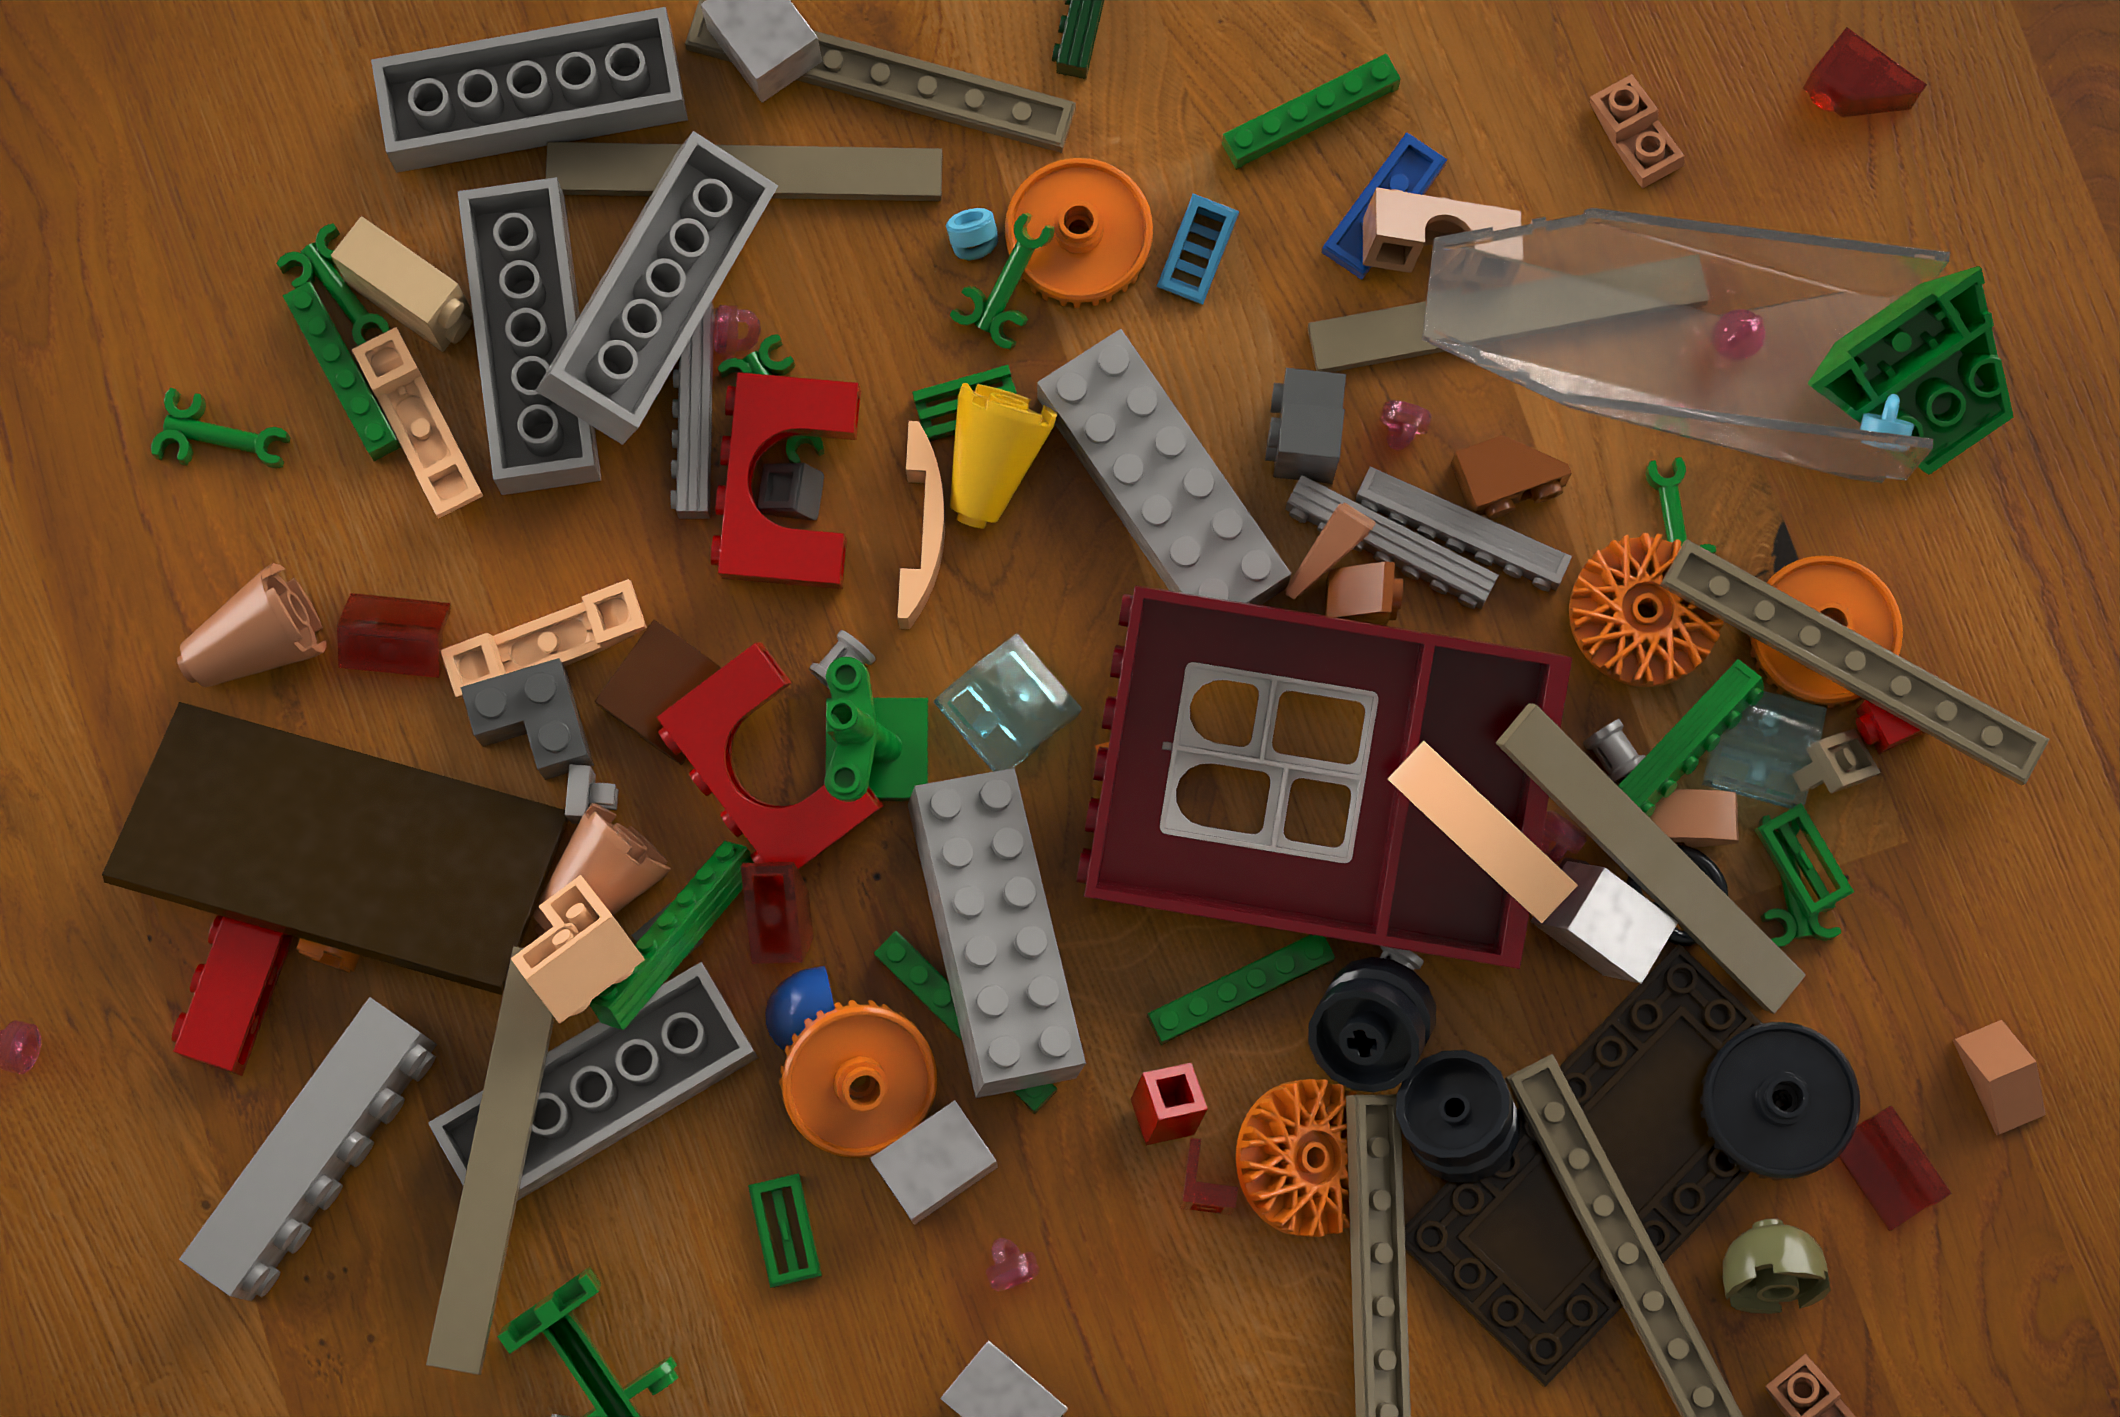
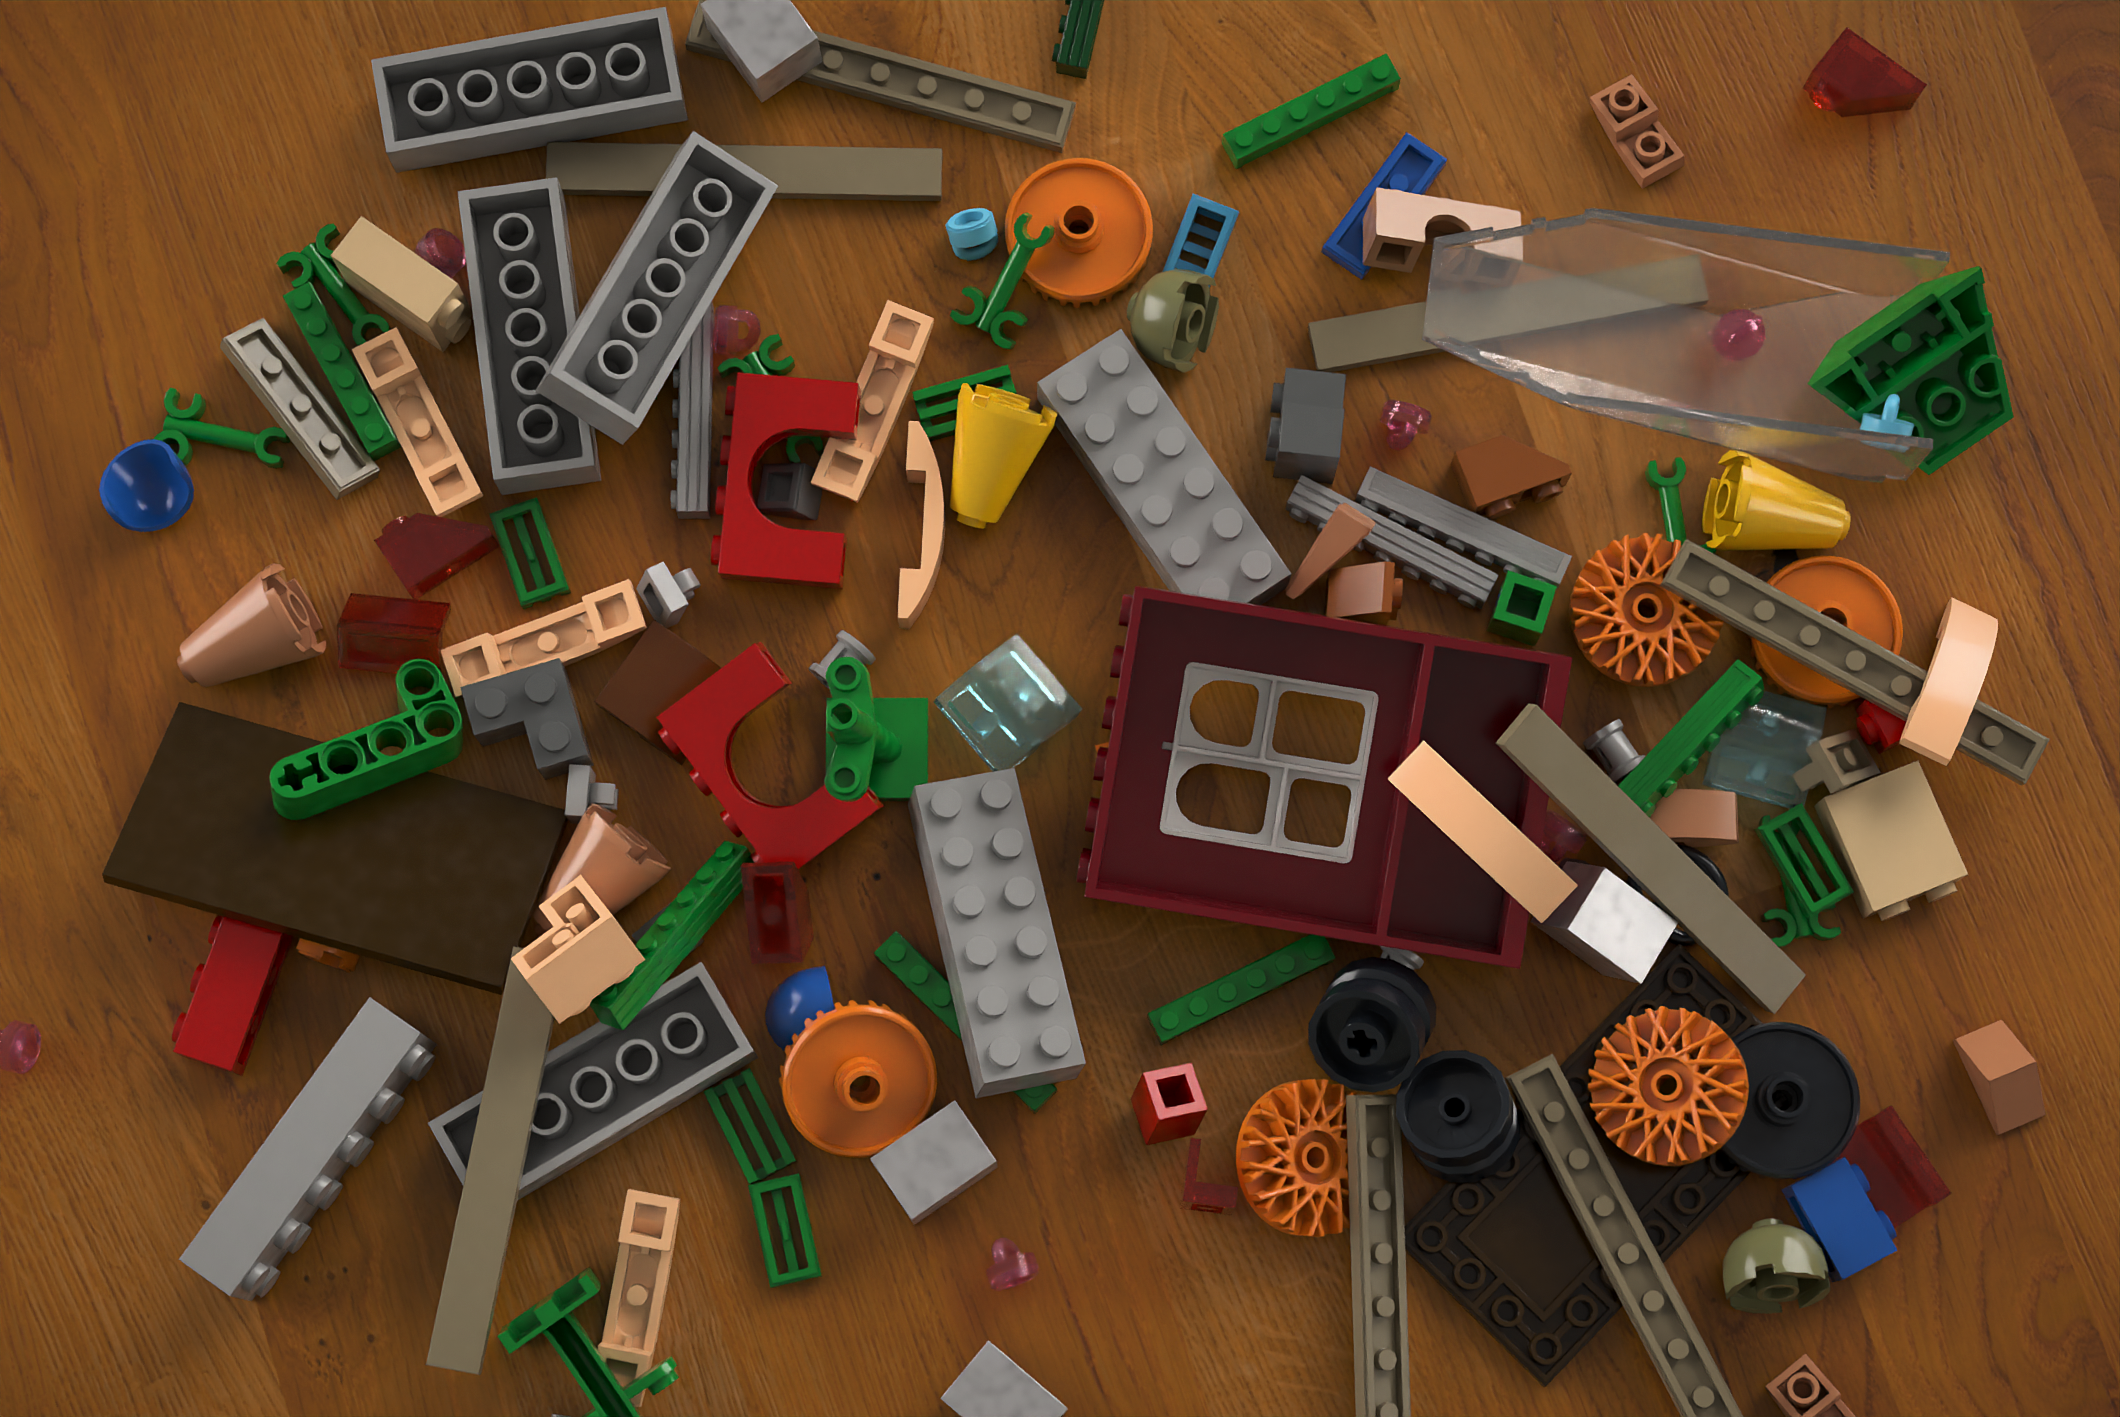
(146, 487): none -> blue helmet
(299, 408): none -> dark tan tile
(363, 749): none -> green beam
(432, 549): none -> clear red slope
(442, 251): none -> clear pink tile
(543, 592): none -> green tile
(639, 1285): none -> light nougat slope
(667, 594): none -> light grey tile
(731, 1087): none -> green tile
(884, 386): none -> light nougat slope
(1173, 317): none -> olive cylinder
(1521, 608): none -> green brick
(1708, 1093): none -> orange wheel
(1769, 509): none -> yellow cone
(1841, 1218): none -> blue piece
(1891, 842): none -> tan brick
(1951, 682): none -> light nougat slope

